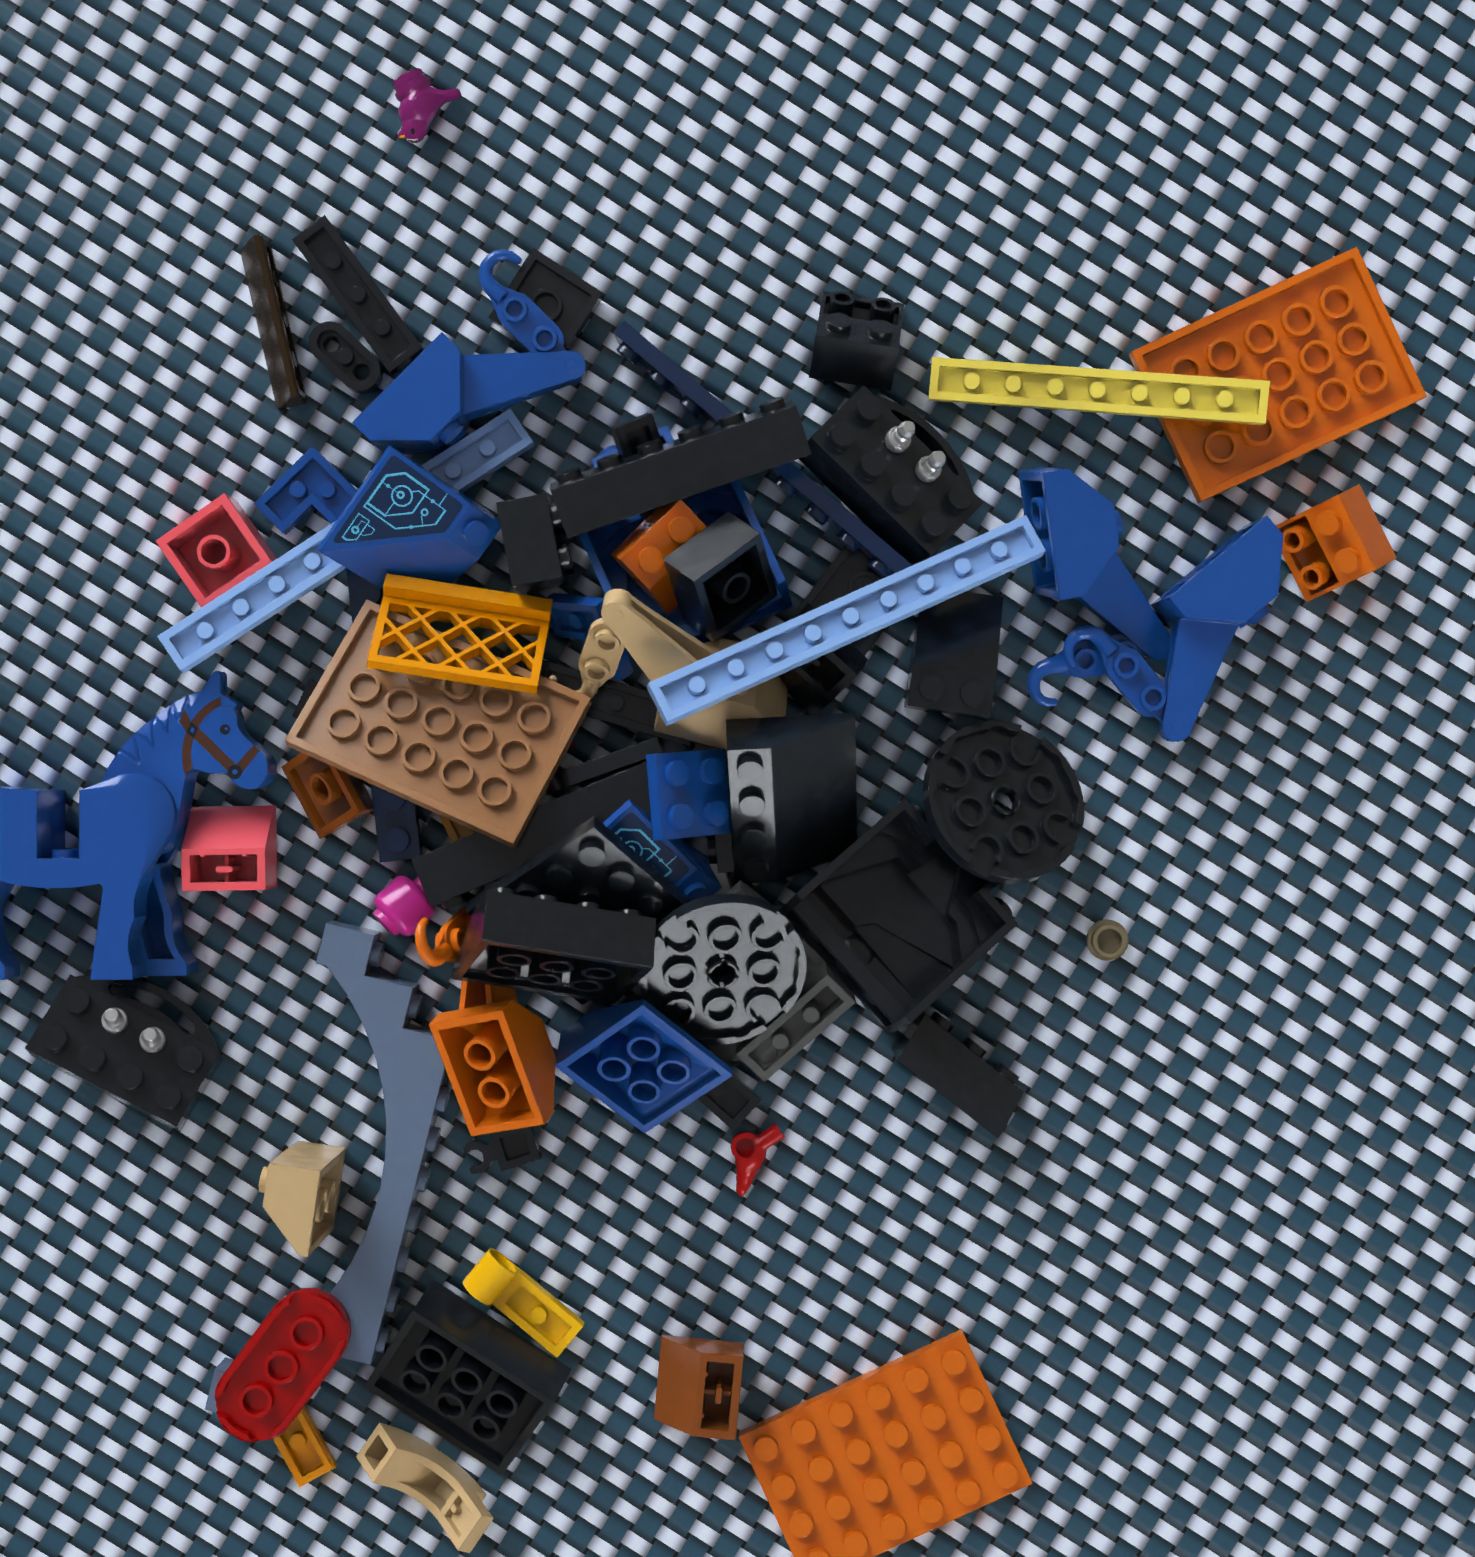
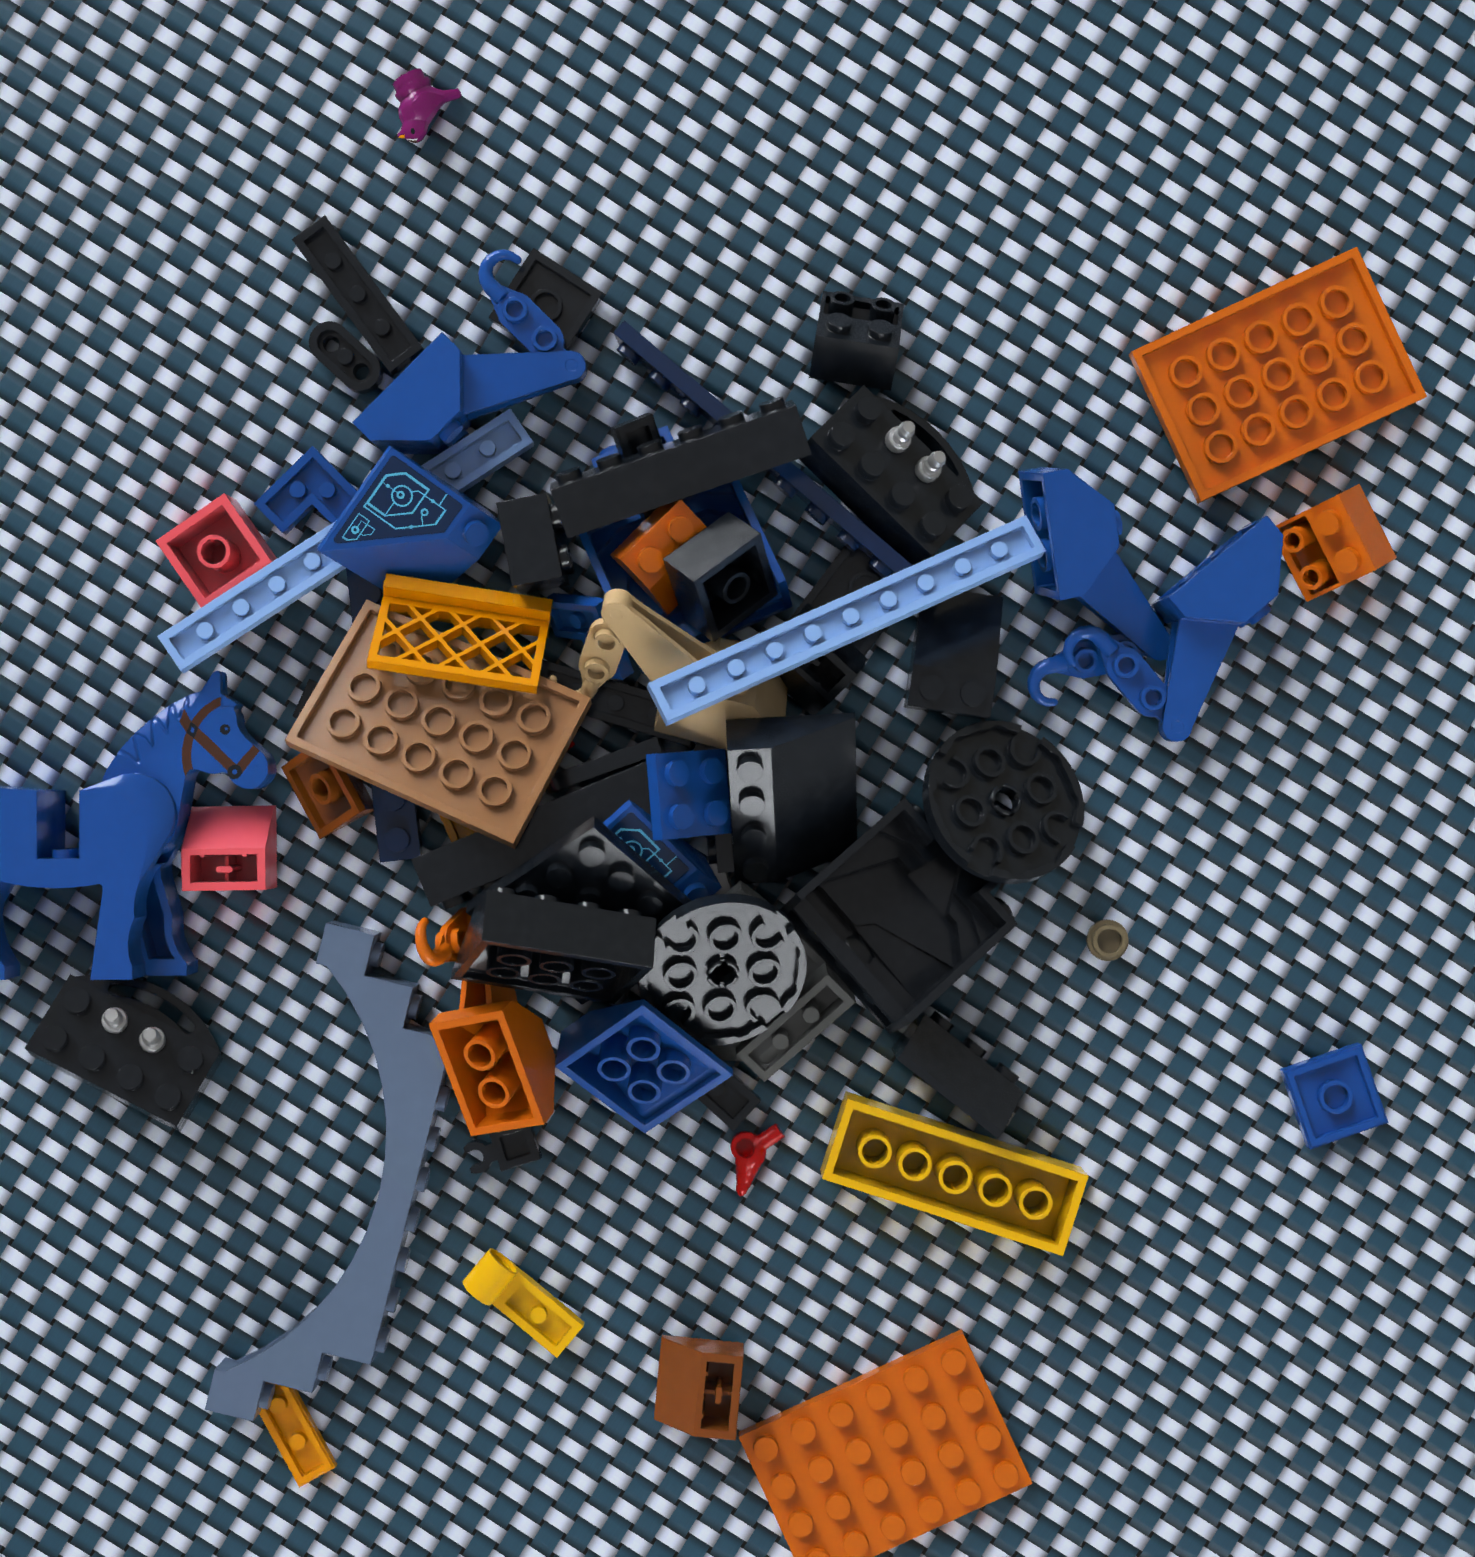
(273, 323): dark brown slope -> none
(282, 1365): red tile -> none
(304, 1192): tan slope -> none
(402, 906): dark pink head -> none
(430, 1477): tan arch -> none
(468, 1377): black slope -> none
(954, 1173): none -> yellow brick
(1099, 390): light yellow plate -> none
(1333, 1095): none -> blue plate

